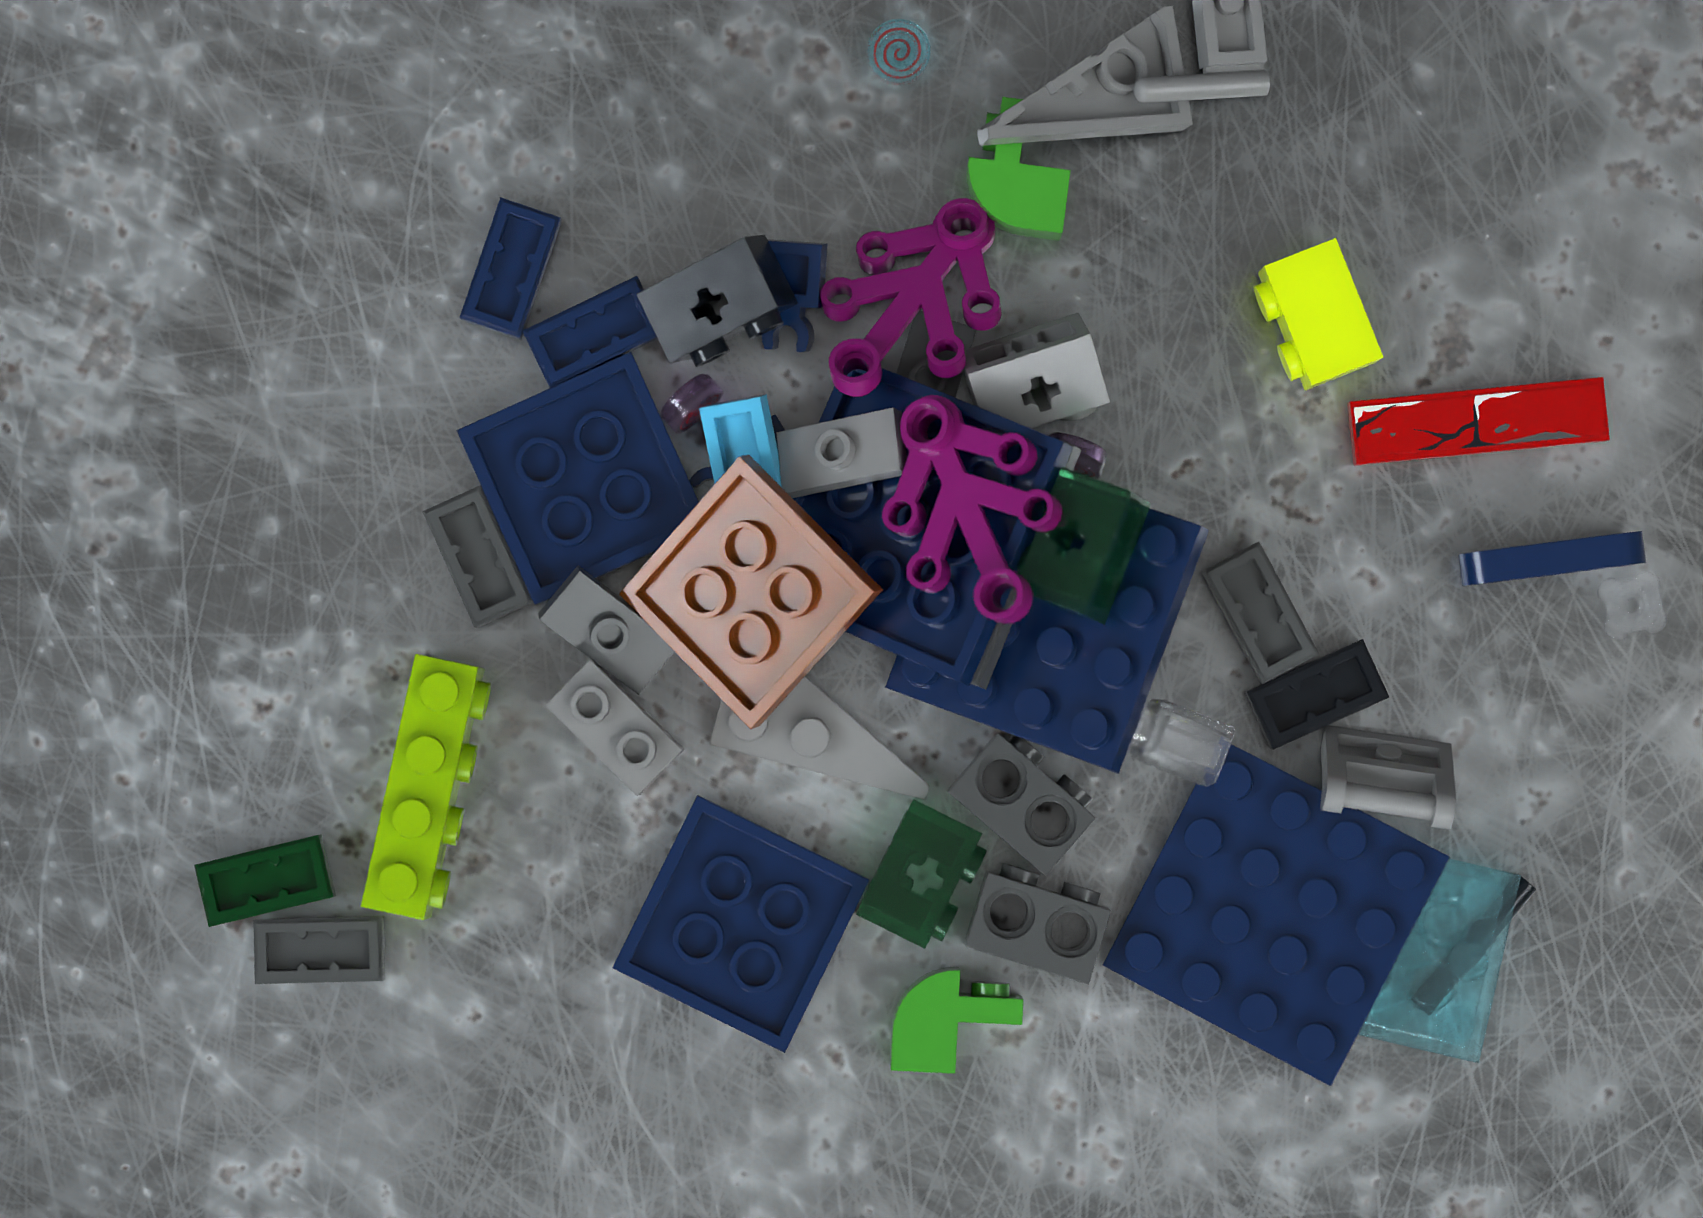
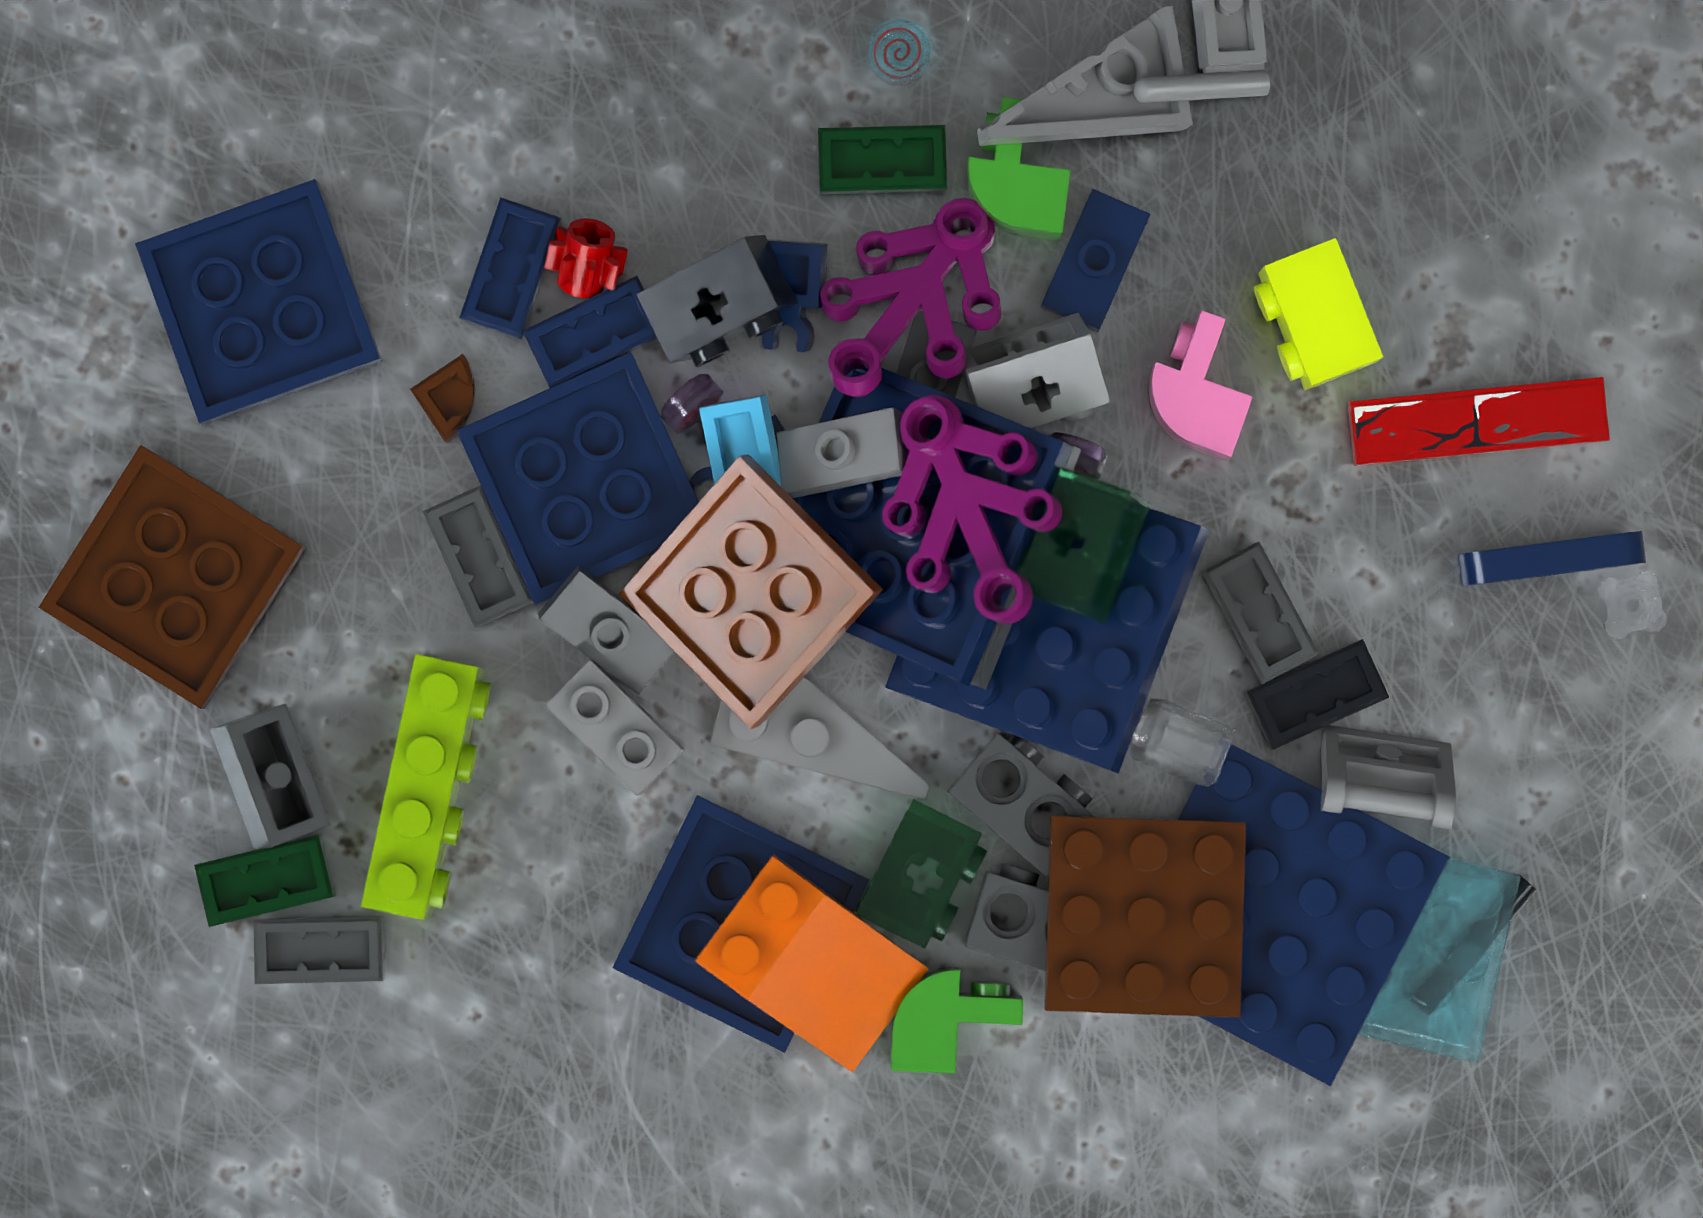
(172, 577): none -> reddish brown plate
(258, 302): none -> dark blue plate
(270, 777): none -> dark grey brick
(448, 397): none -> reddish brown tile
(586, 258): none -> red gear
(811, 963): none -> orange slope
(882, 159): none -> dark green plate
(1095, 259): none -> dark blue plate
(1145, 916): none -> reddish brown plate
(1187, 405): none -> bright pink brick

